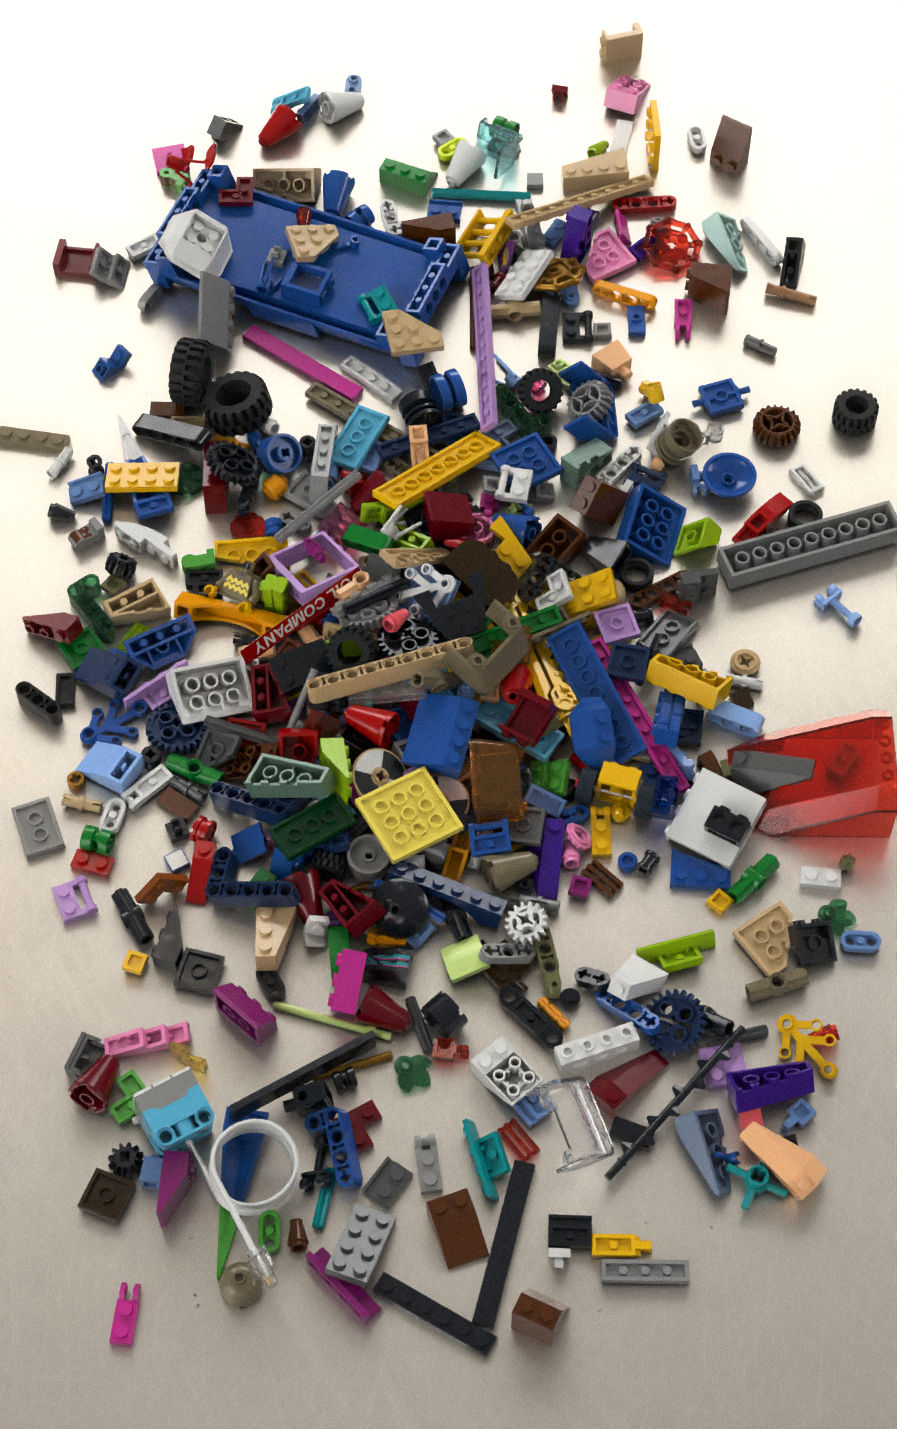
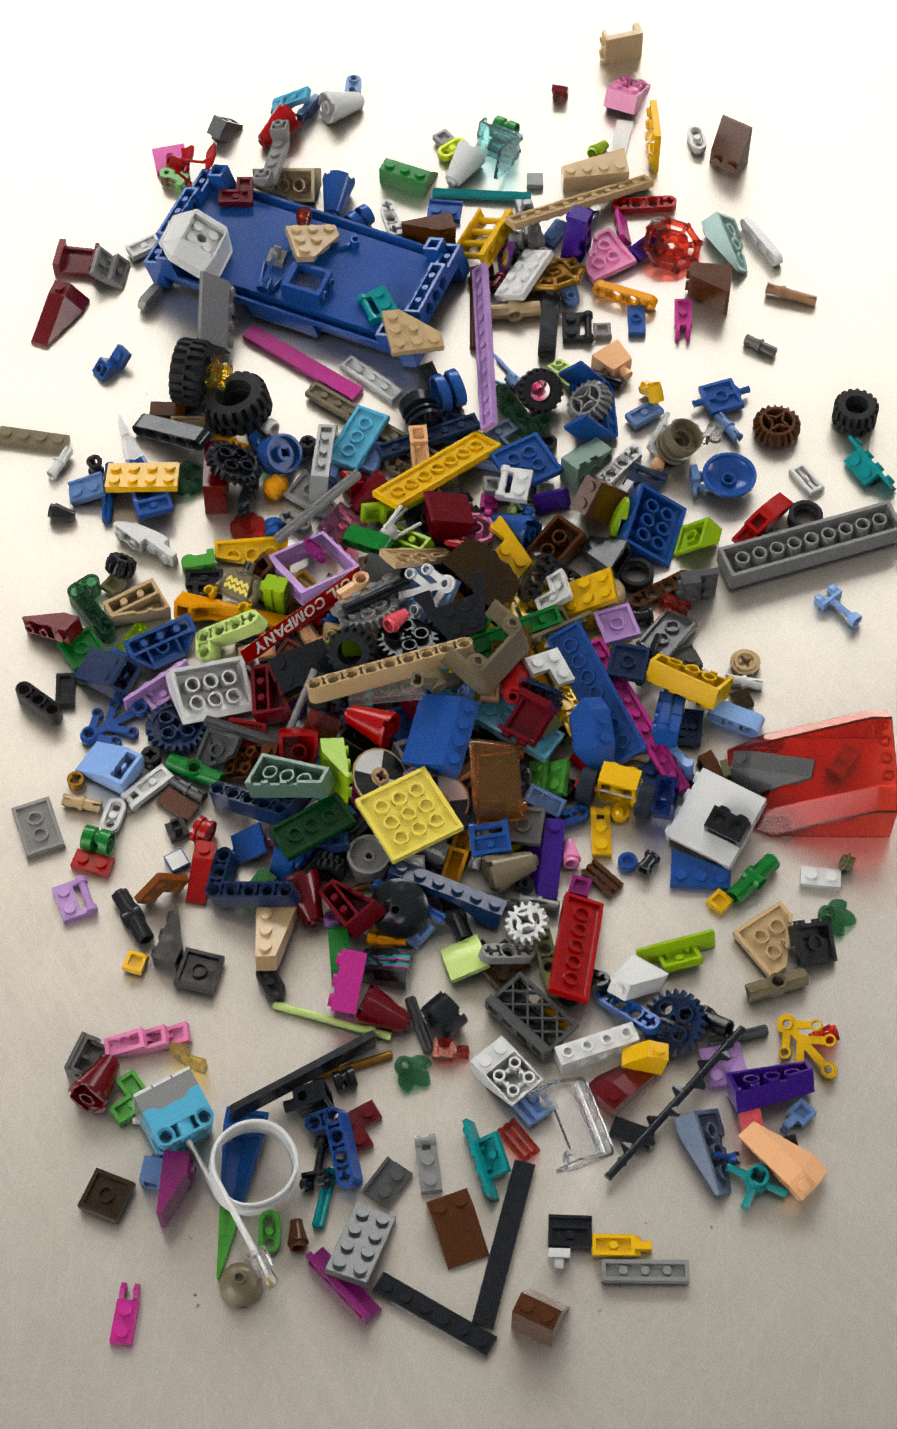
(60, 309): none -> dark red wedge
(87, 535): light grey leg -> none
(128, 1152): black gear -> none
(218, 373): none -> clear yellow hips
(229, 631): none -> yellowish green beam
(245, 1012): magenta slope -> none
(275, 160): none -> light grey slope
(314, 930): white bracket -> none
(519, 238): none -> light grey wheel
(519, 1028): none -> dark grey fence
(546, 691): none -> dark blue hinge
(551, 500): none -> dark purple plate
(551, 662): none -> white plate
(575, 948): none -> red plate
(578, 836): bright pink gear -> none
(620, 512): none -> lime slope
(646, 1057): none -> yellow slope
(729, 427): none -> medium blue pin
(792, 261): black slope -> none
(860, 941): medium blue plate -> none
(864, 468): none -> teal bracket

